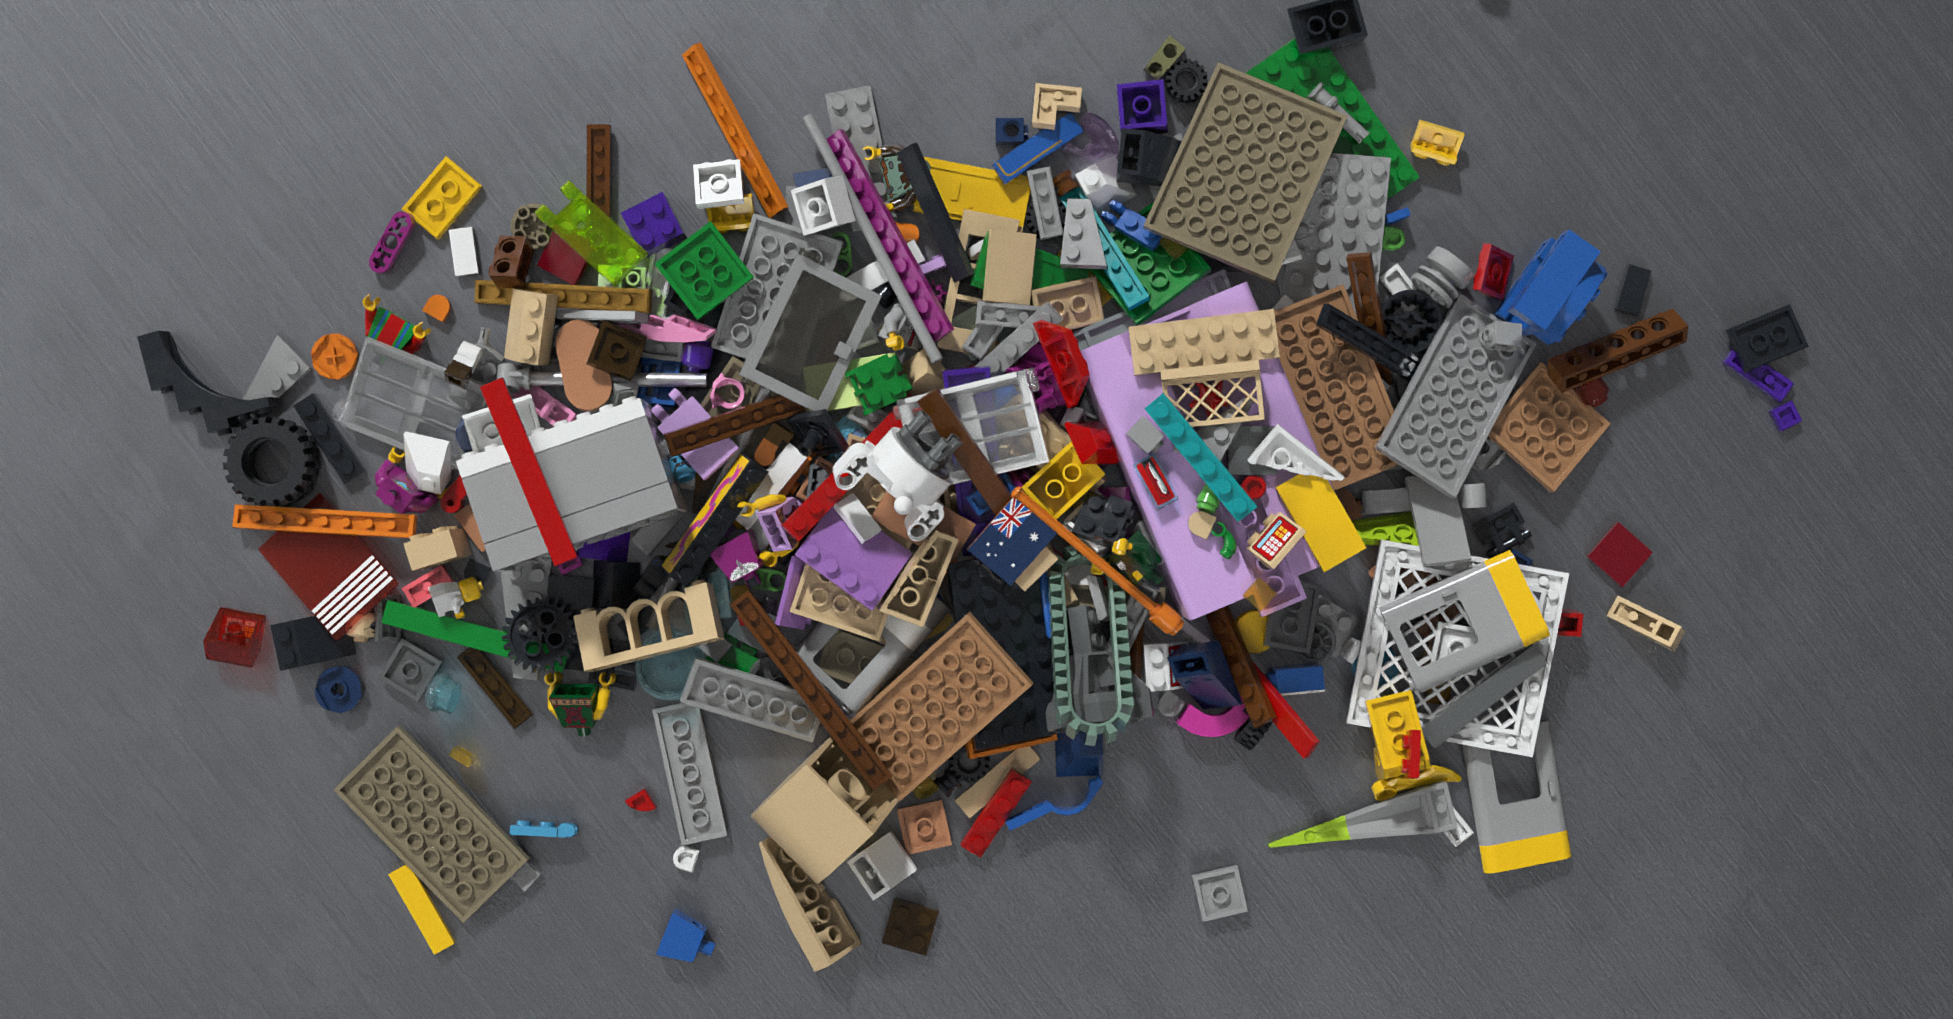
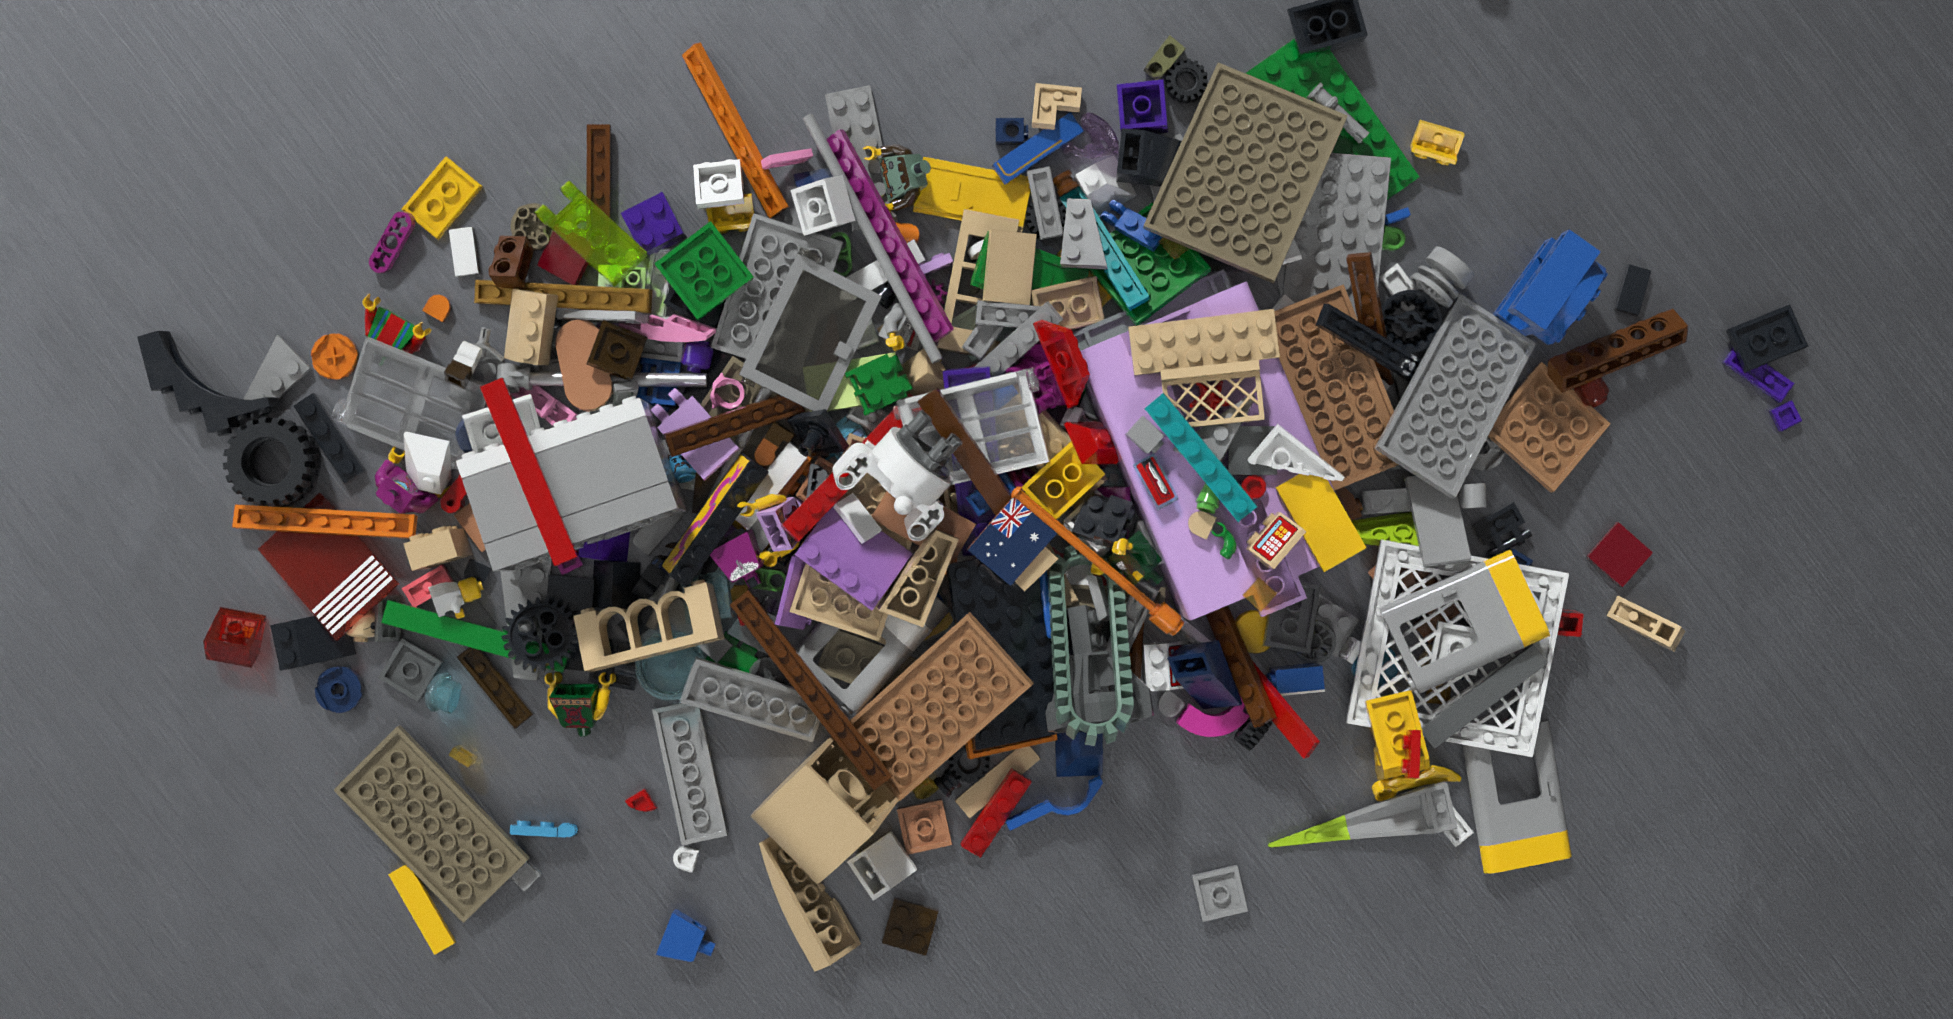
(787, 158): none -> bright pink tile
(935, 212): black tile -> none
(1493, 272): red plate -> none
(1503, 336): light grey brick -> none

